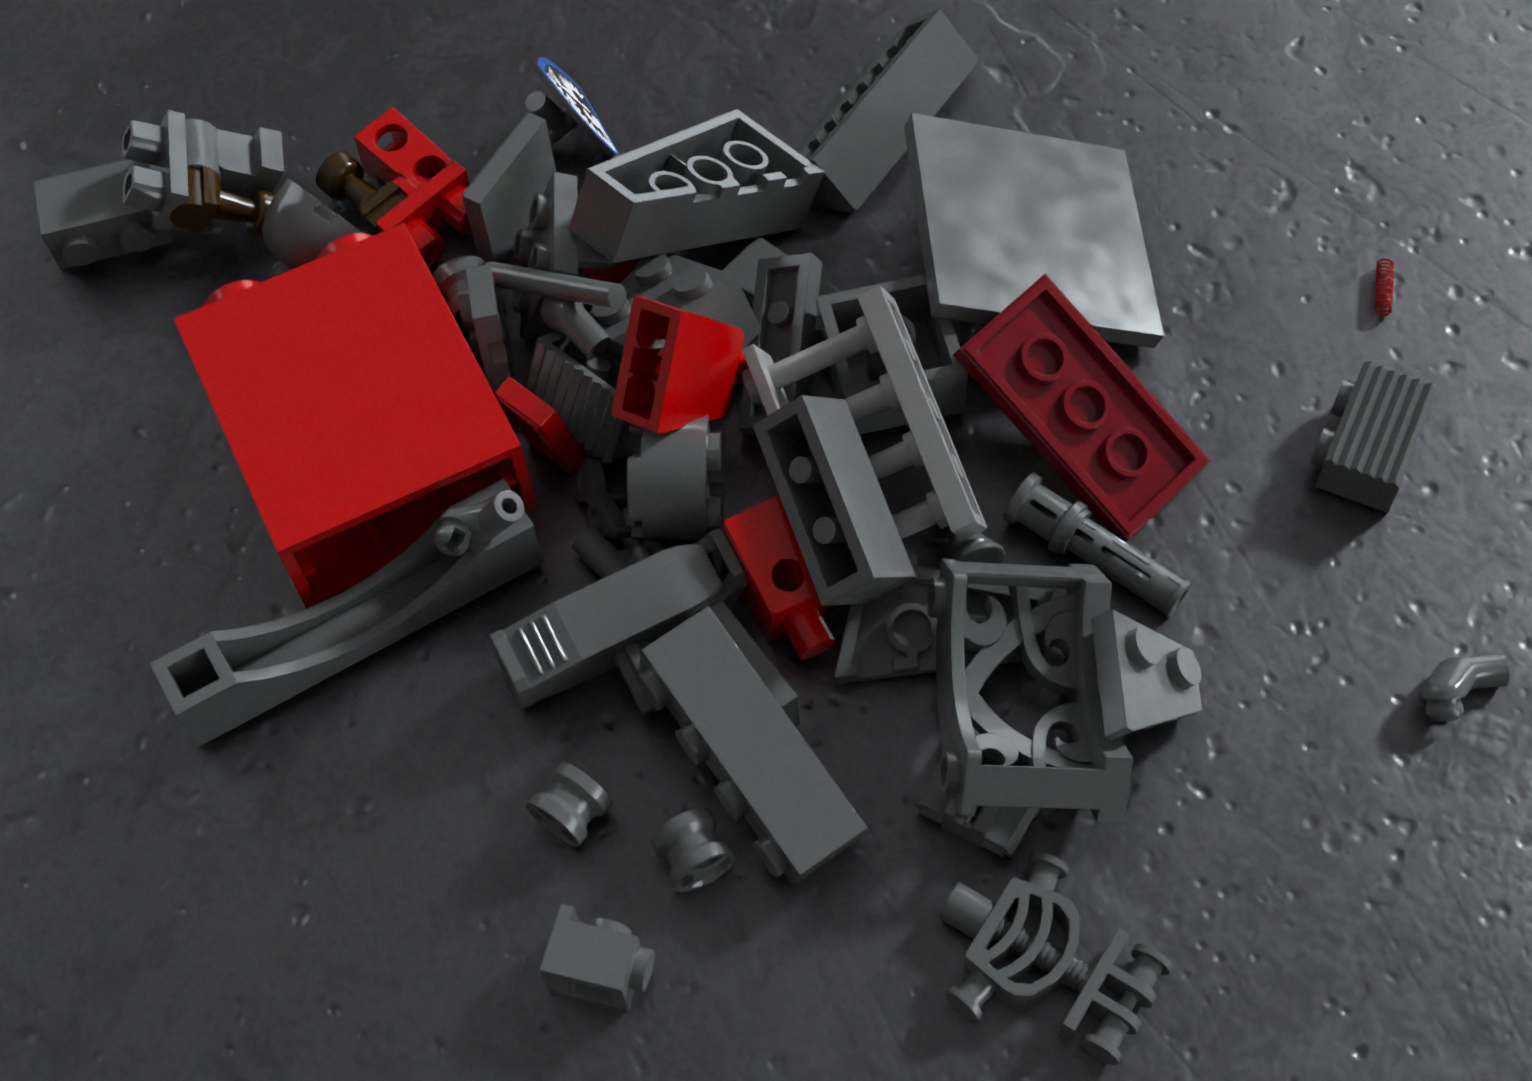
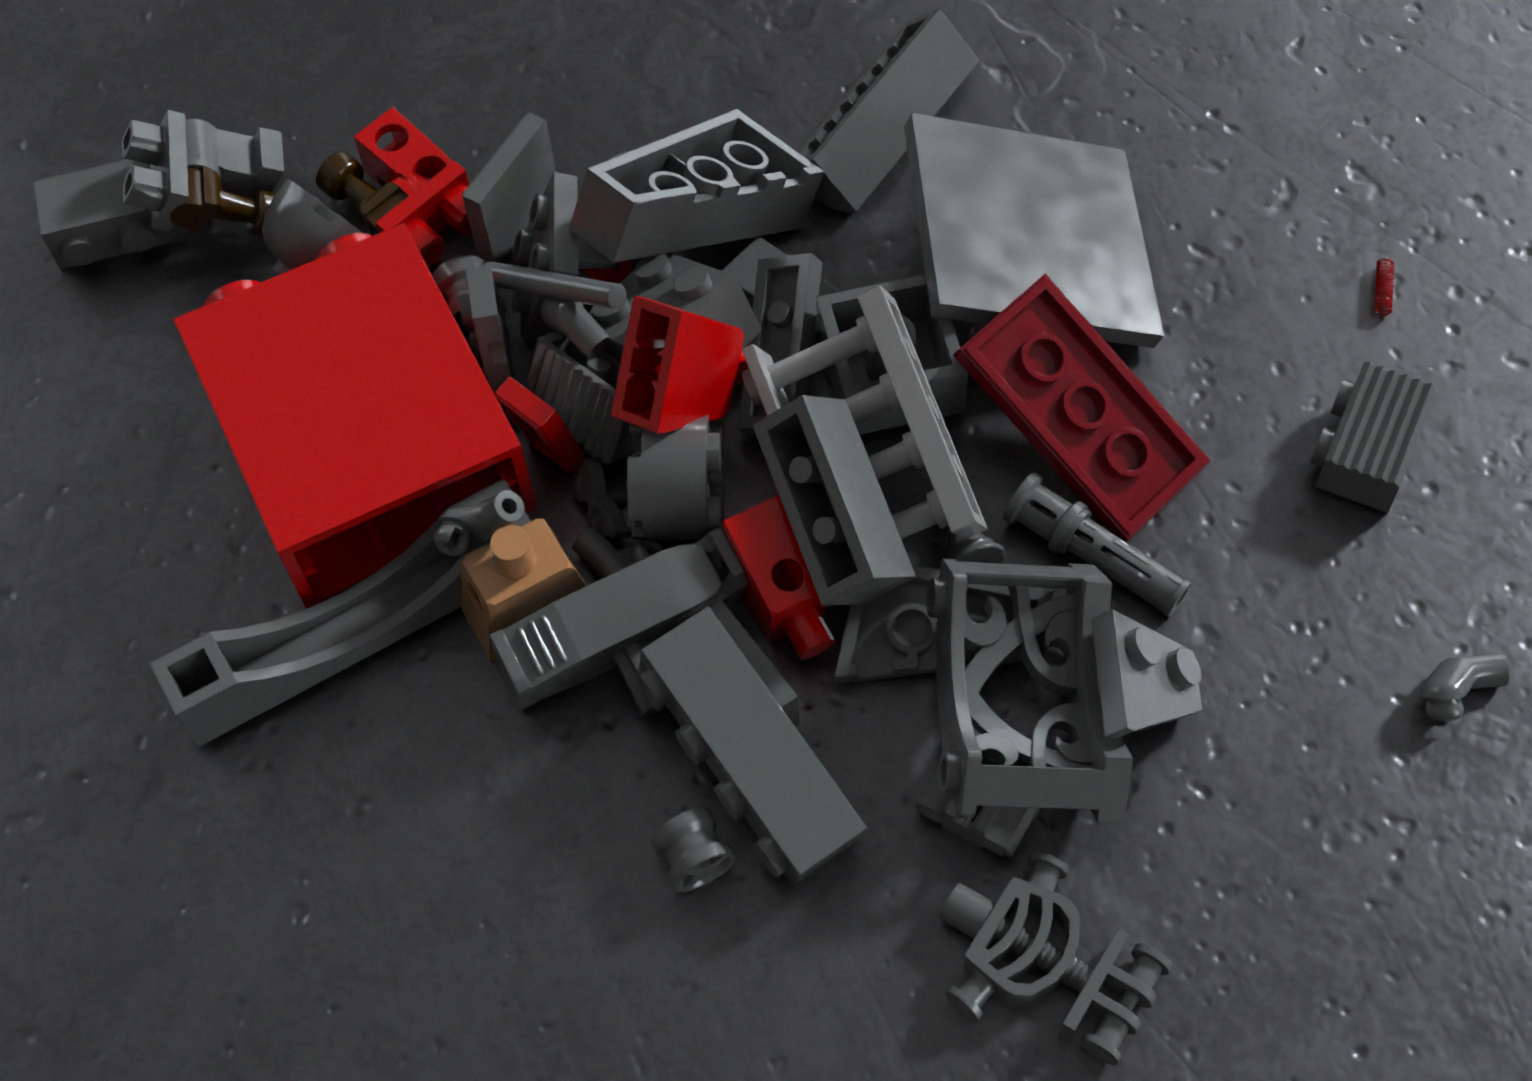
(514, 578): none -> medium nougat torso
(569, 804): dark grey wheel -> none
(575, 108): shield -> none
(595, 960): dark grey brick -> none

